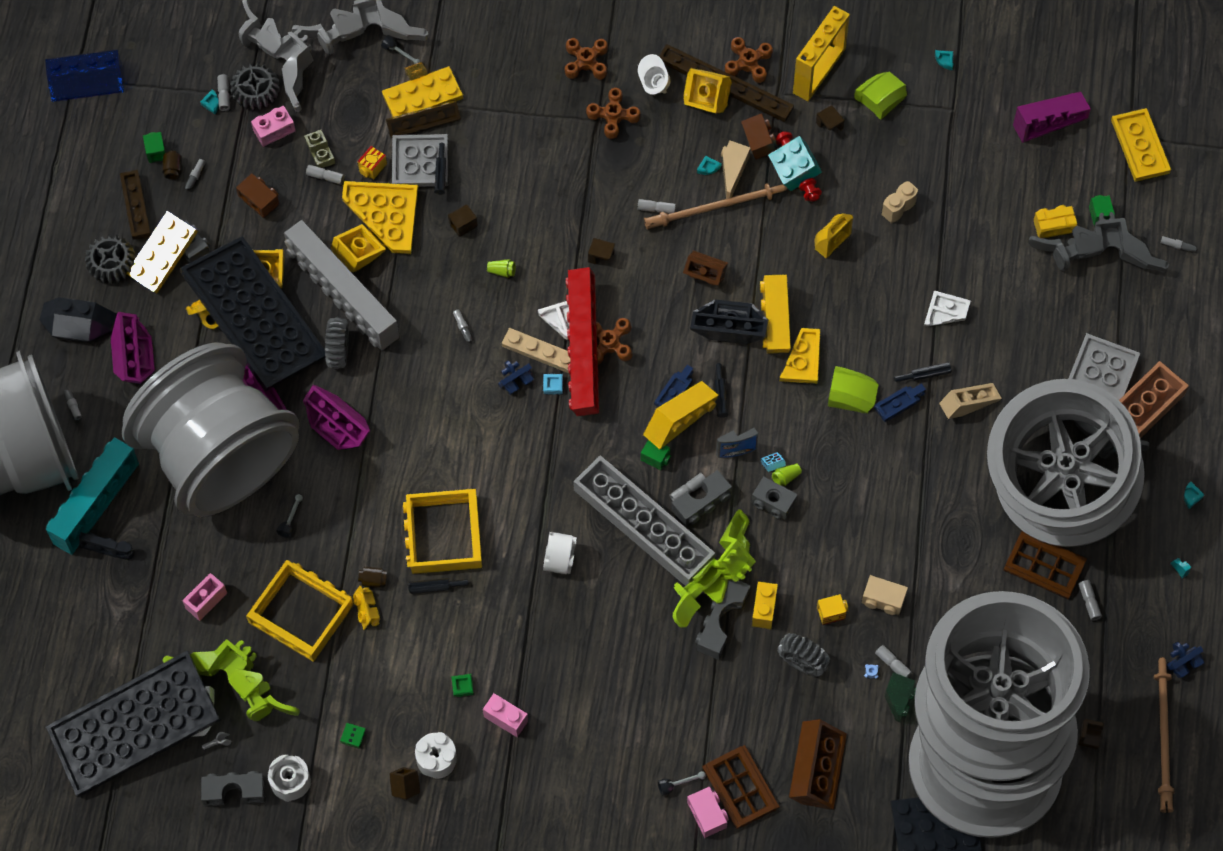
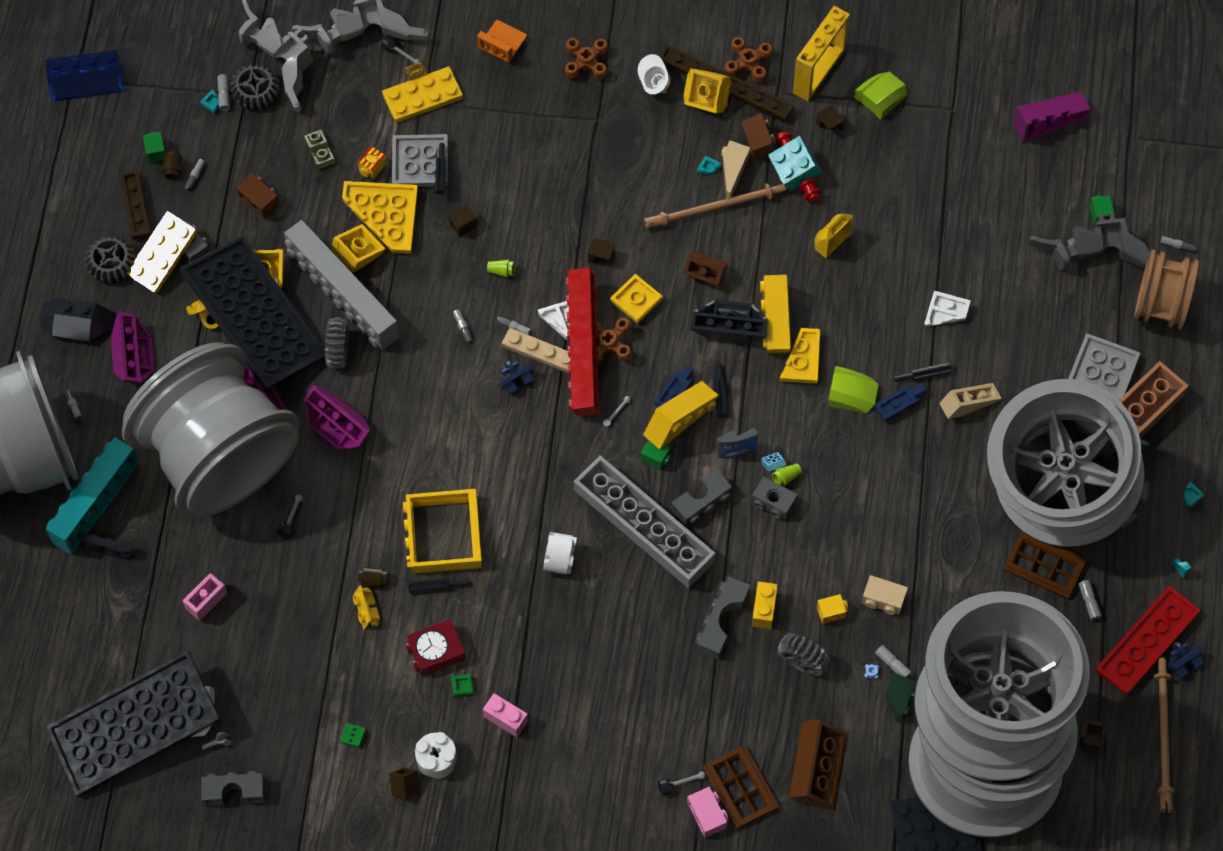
(246, 683): lime piece -> none
(273, 126): bright pink brick -> none
(289, 788): white brick -> none
(310, 578): yellow window -> none
(328, 175): light grey piece -> none
(423, 118): dark brown plate -> none
(435, 647): none -> dark red brick
(501, 41): none -> orange bracket
(513, 325): none -> light grey piece
(553, 384): medium azure tile -> none
(607, 422): none -> light grey hinge
(613, 113): dark orange gear -> none
(636, 298): none -> yellow plate
(652, 206): light grey piece -> none
(689, 487): light grey piece -> none
(715, 574): lime piece -> none
(899, 202): tan brick -> none
(944, 59): teal tile -> none
(1054, 221): yellow brick -> none
(1140, 144): yellow plate -> none
(1147, 640): none -> red plate
(1166, 289): none -> medium nougat wheel

